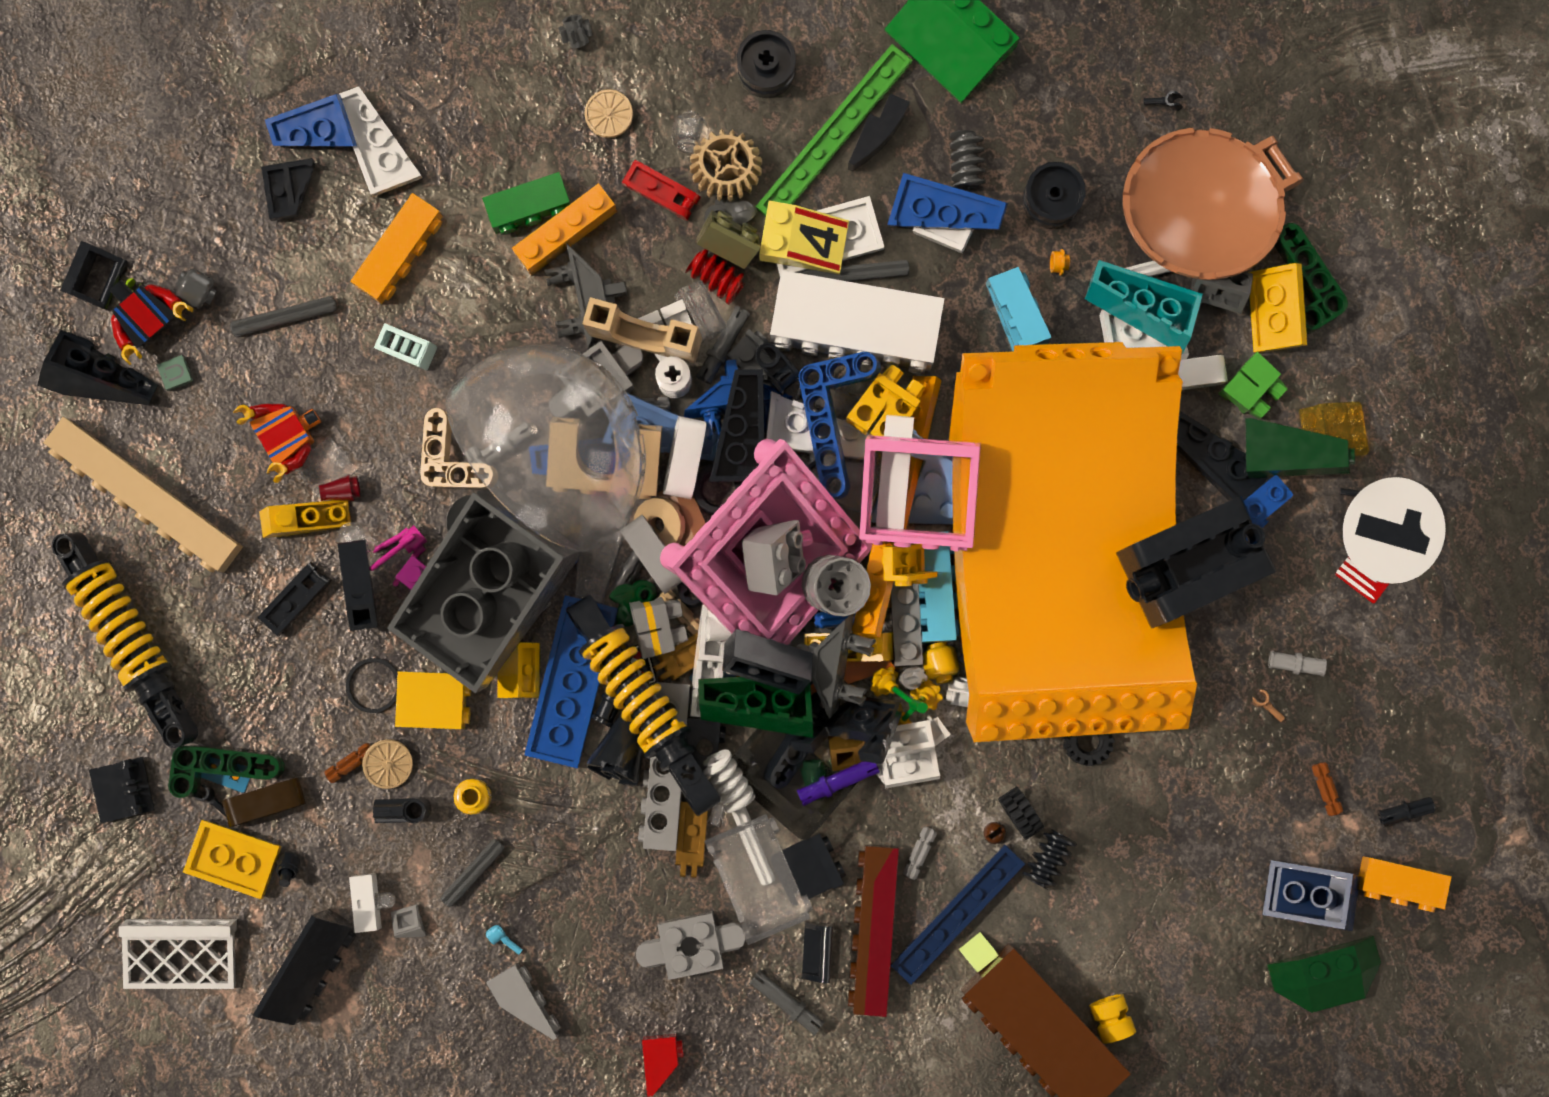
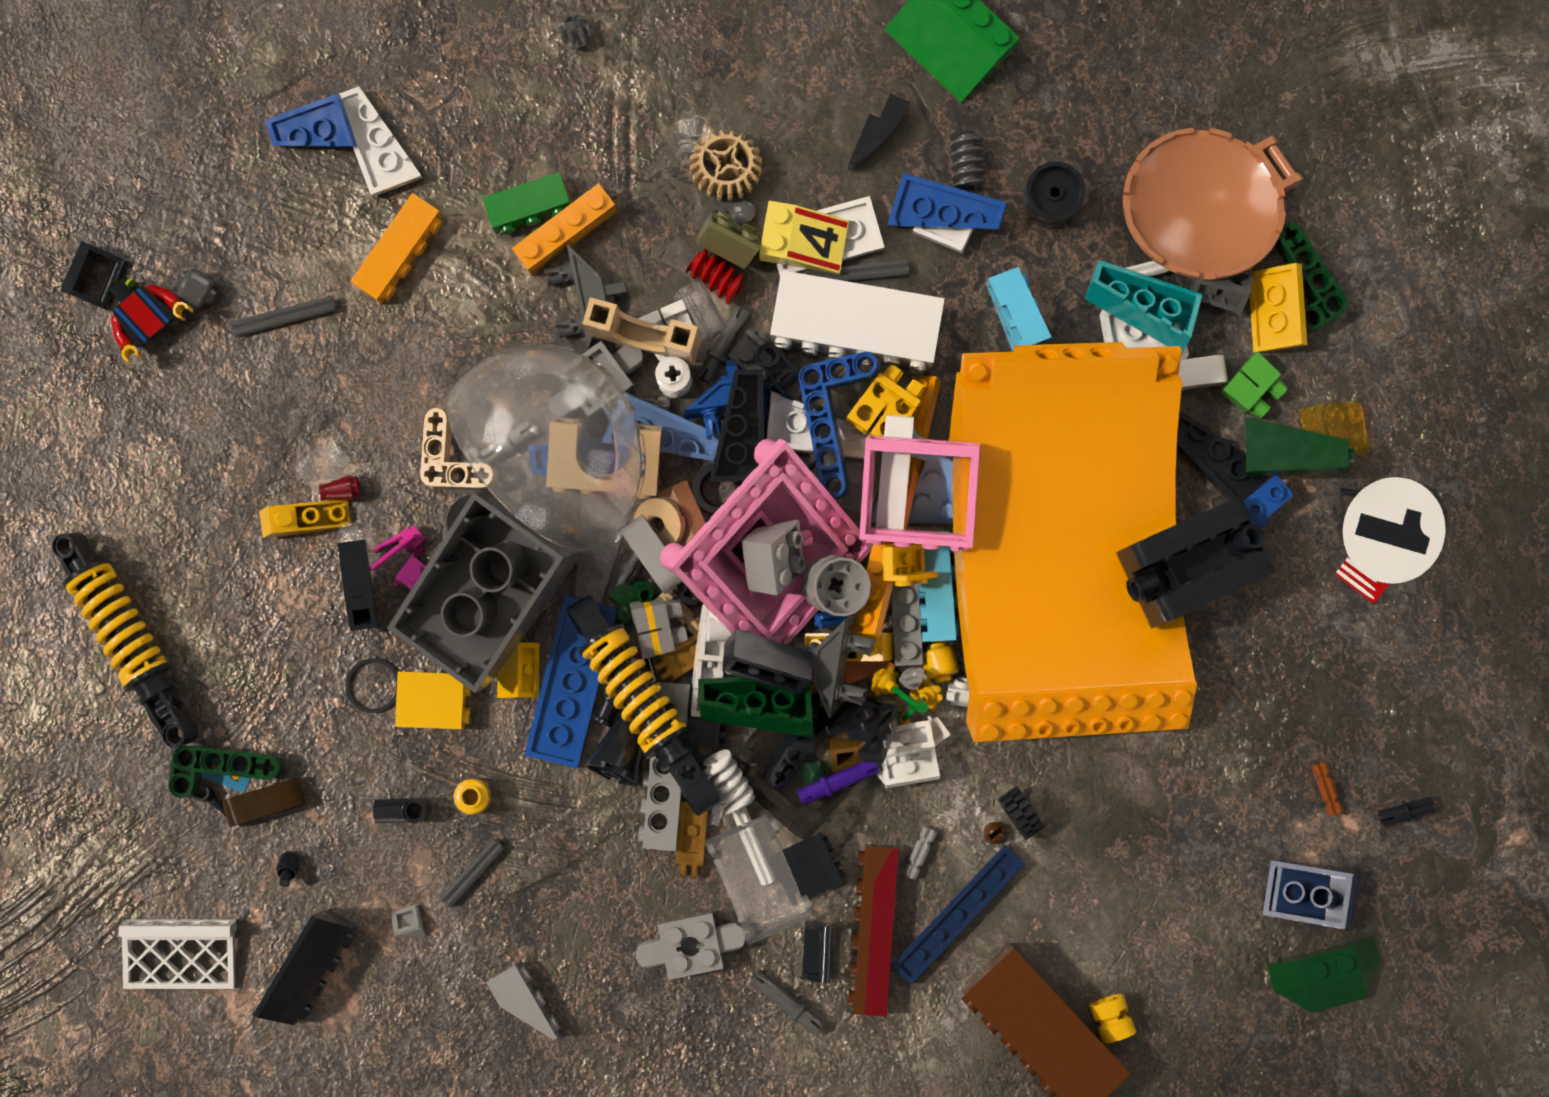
(82, 371): black wedge -> none
(121, 790): black hinge -> none
(143, 495): tan brick -> none
(175, 373): sand green tile -> none
(232, 859): yellow plate -> none
(281, 434): torso -> none
(286, 187): black wing -> none
(293, 599): black plate -> none
(346, 764): dark orange axle -> none
(368, 902): white piece -> none
(387, 764): tan wheel -> none
(421, 353): light aqua slope -> none
(496, 934): medium azure hand -> none
(608, 113): tan wheel -> none
(660, 189): red plate -> none
(660, 1059): red slope -> none
(684, 457): white beam -> none
(762, 48): black wheel -> none
(838, 129): bright green tile -> none
(978, 952): yellowish green slope -> none
(1049, 859): black piece -> none
(1059, 262): light orange plate -> none
(1089, 758): black tyre -> none
(1168, 100): black hand -> none
(1268, 706): medium nougat hand -> none
(1297, 663): light grey pin -> none
(1403, 884): light orange brick -> none

